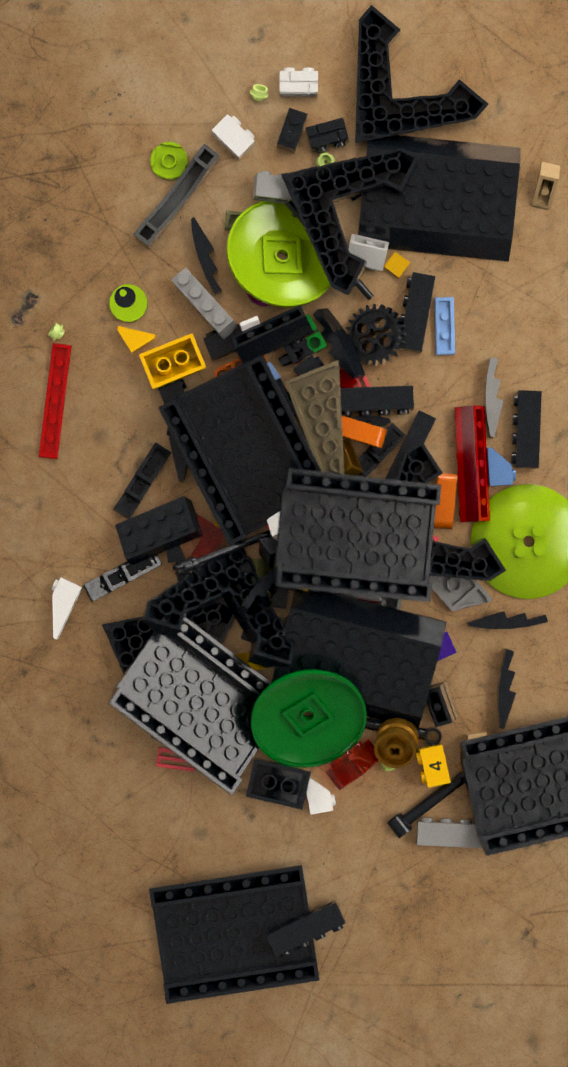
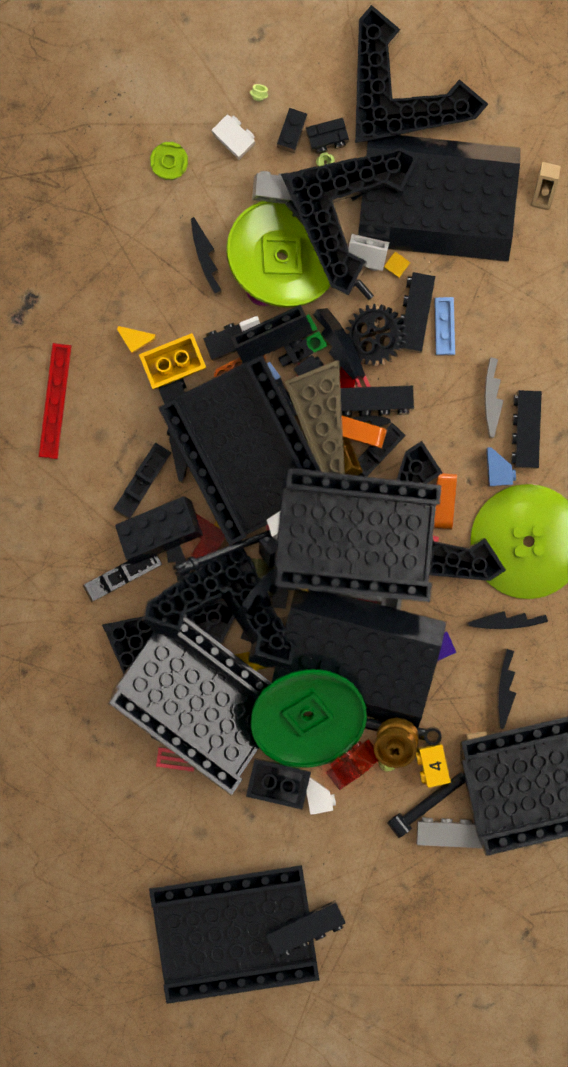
(56, 332): yellowish green plate -> none
(63, 601): white slope -> none
(128, 303): lime tile -> none
(179, 194): dark grey arch -> none
(204, 303): light grey brick -> none
(231, 217): olive tile -> none
(298, 83): white brick -> none
(418, 432): black slope -> none
(441, 704): black brick -> none
(459, 592): light grey wing -> none
(472, 463): brick -> none

